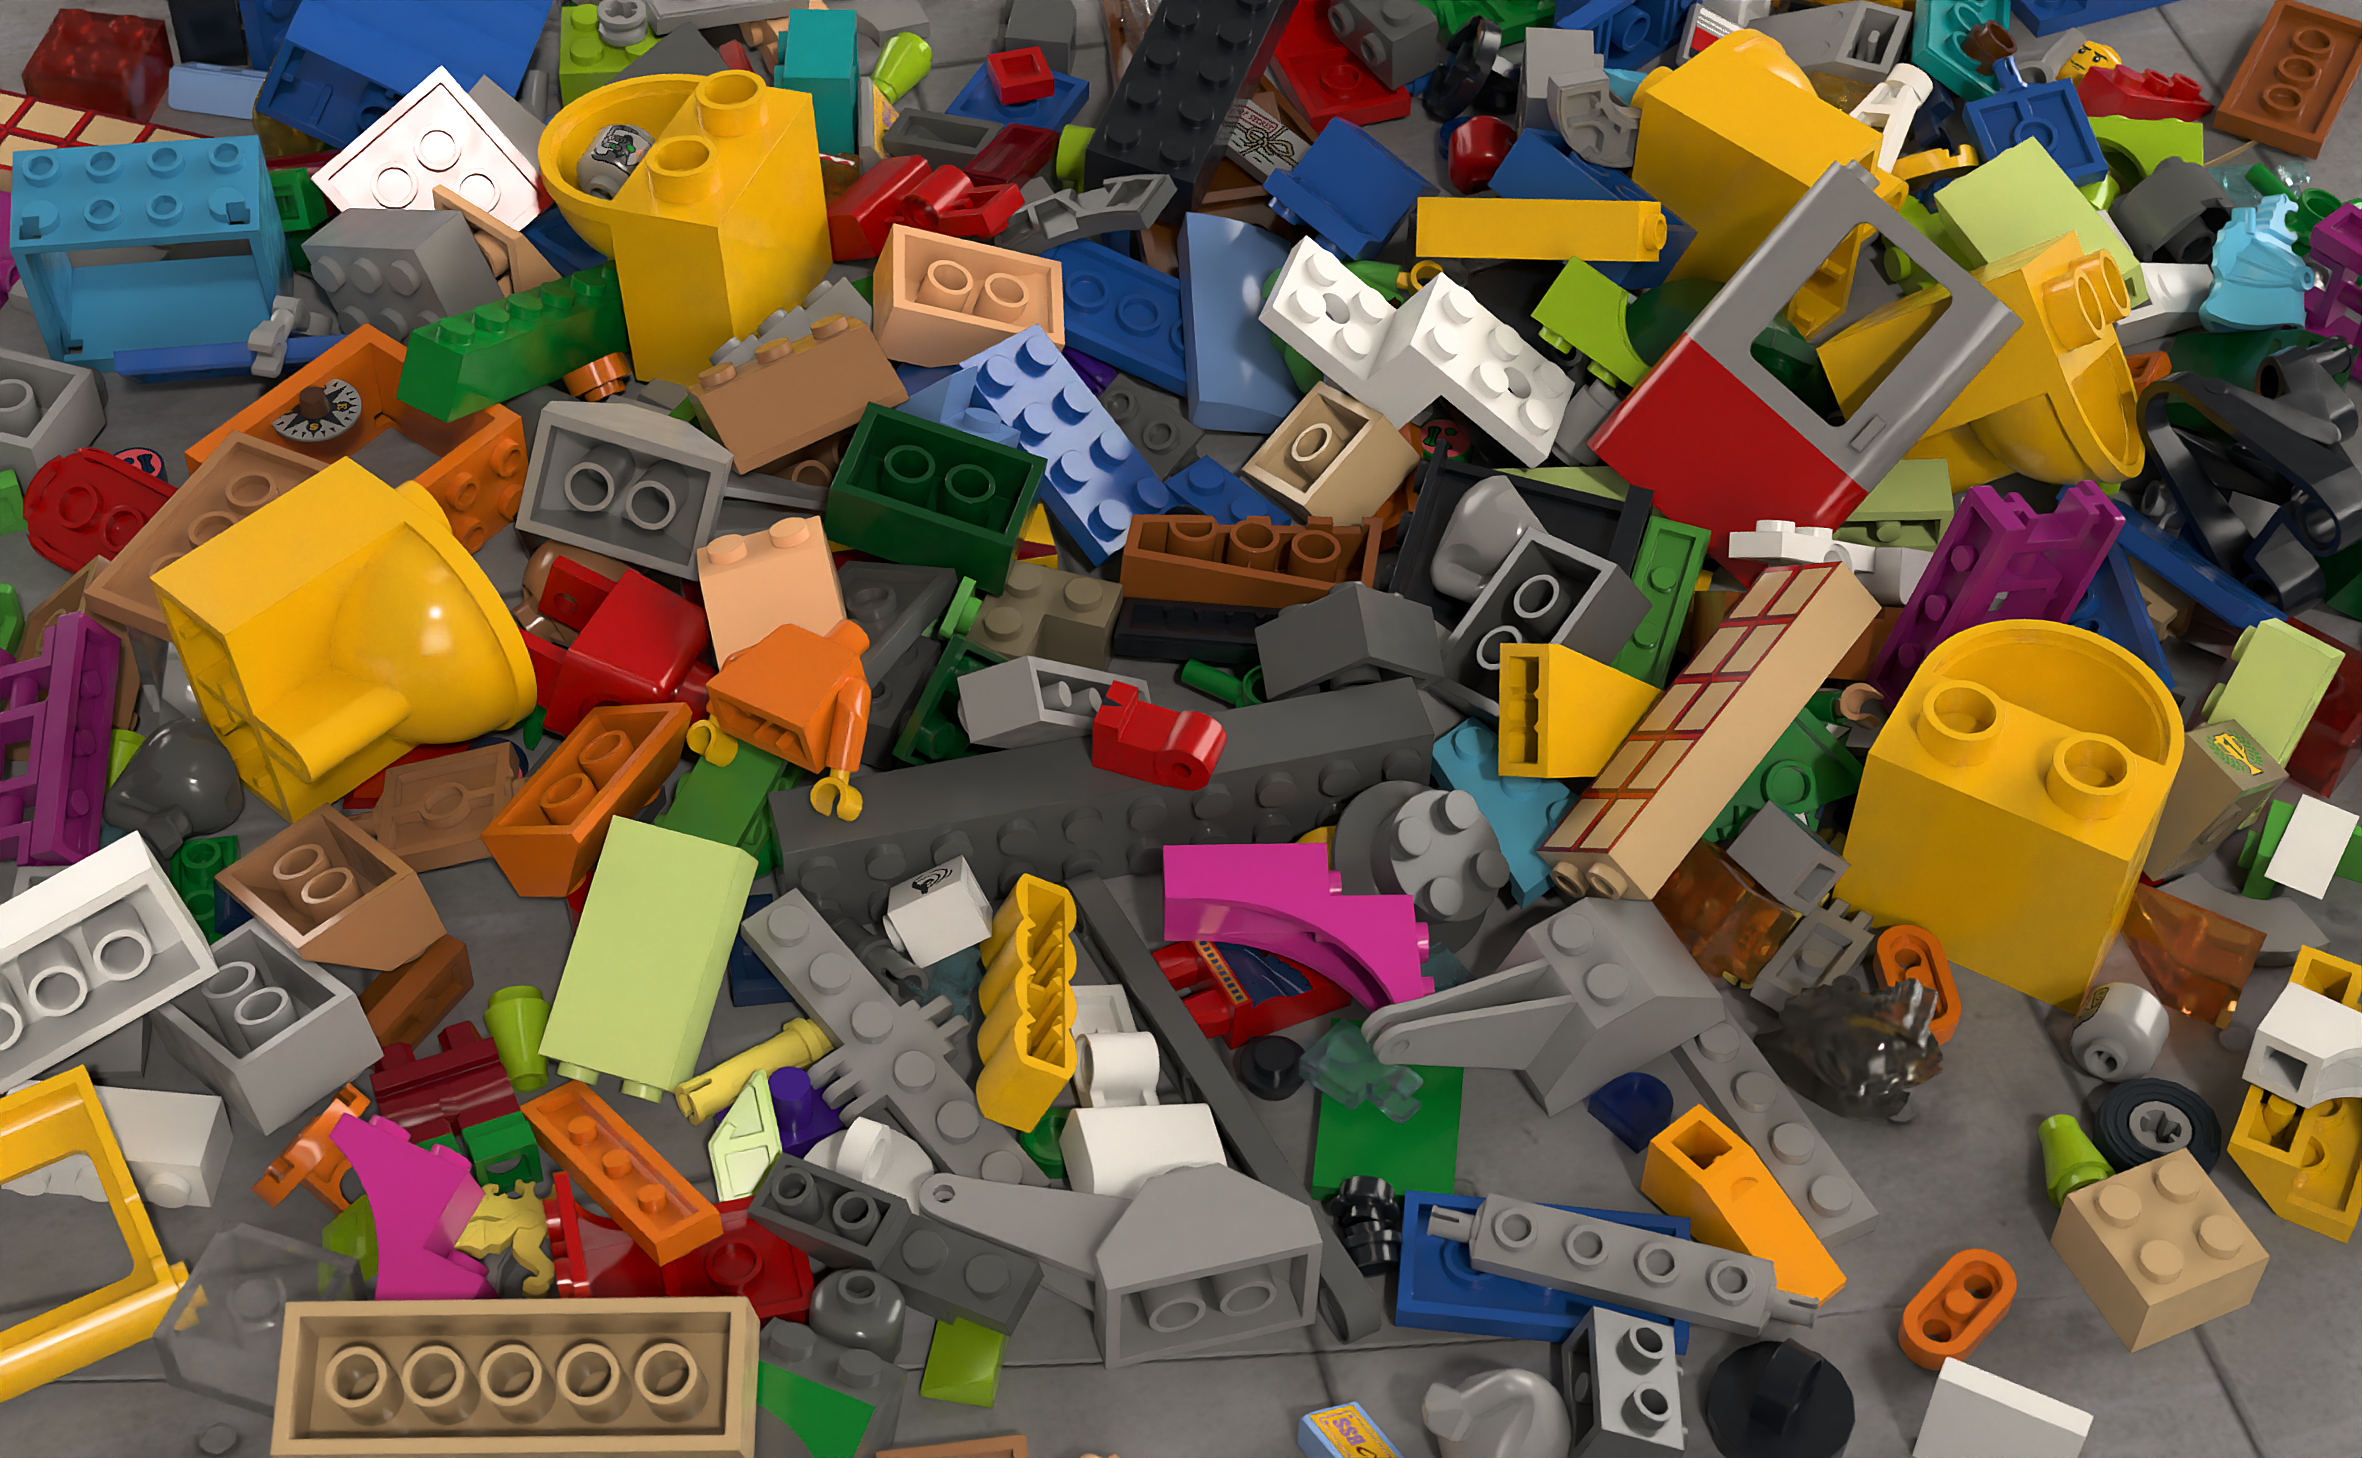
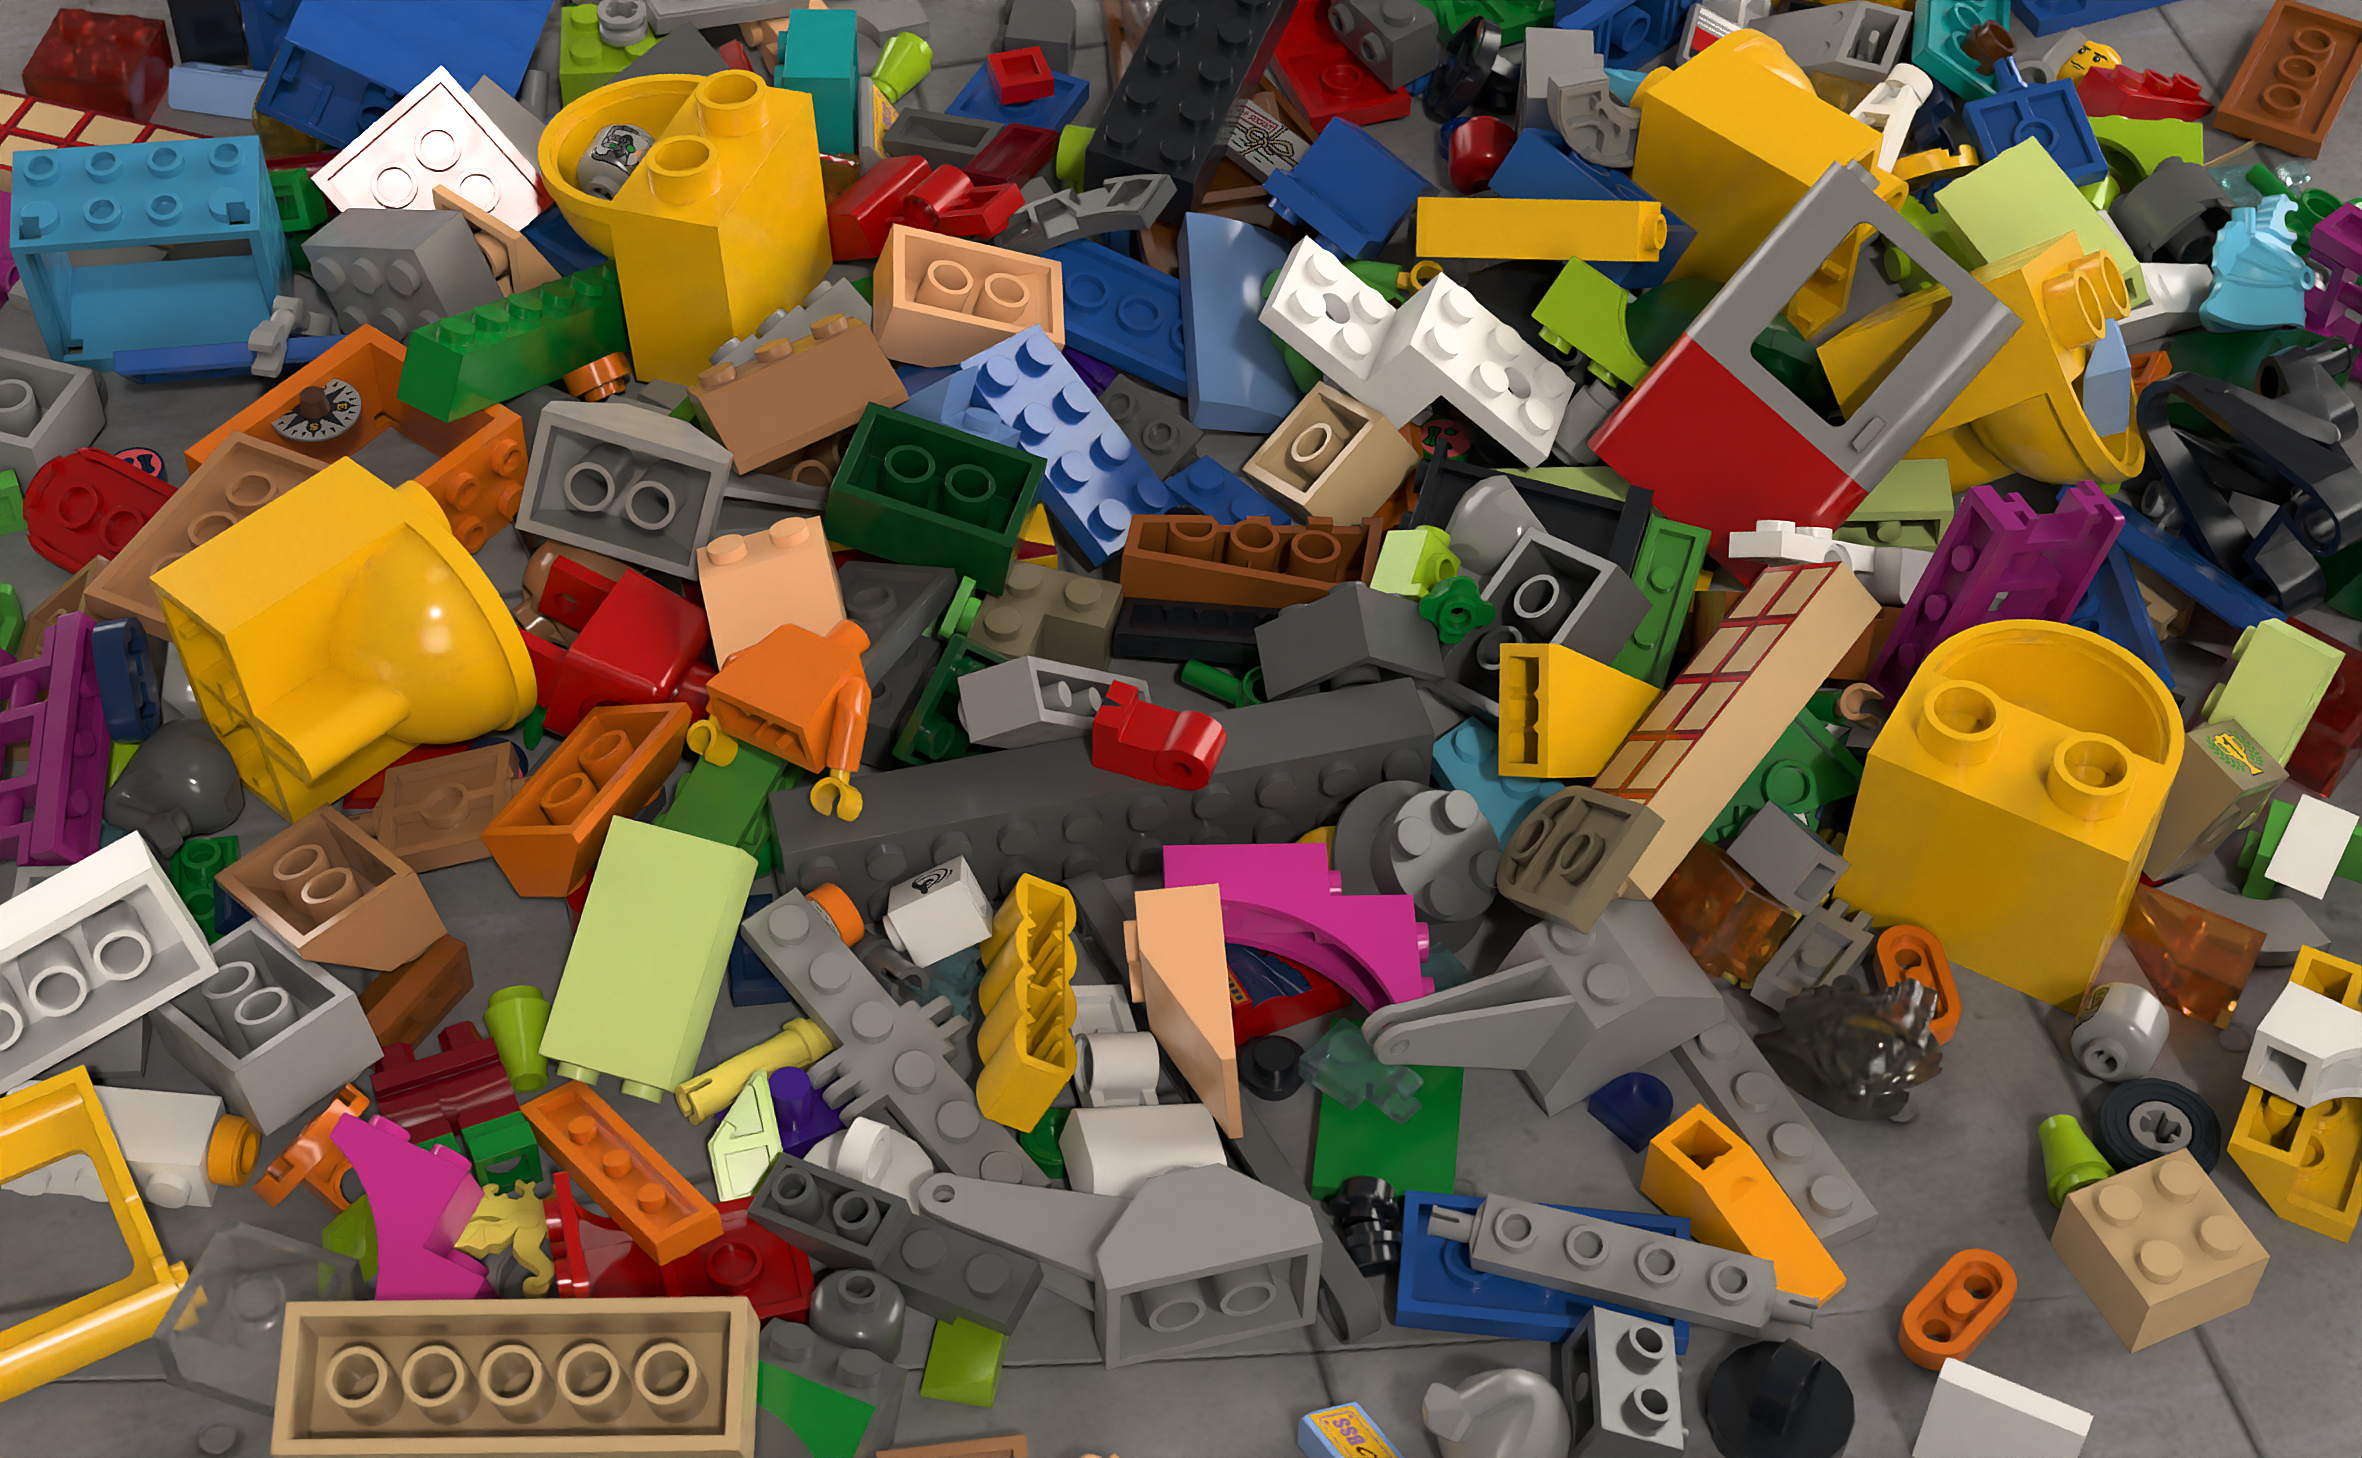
(125, 679): none -> dark blue beam
(233, 1151): none -> light orange tile
(838, 912): none -> orange tile
(1183, 978): none -> light nougat slope
(1414, 562): none -> lime brick
(1451, 594): none -> green plate
(1575, 855): none -> dark tan tile
(2108, 383): none -> light blue slope

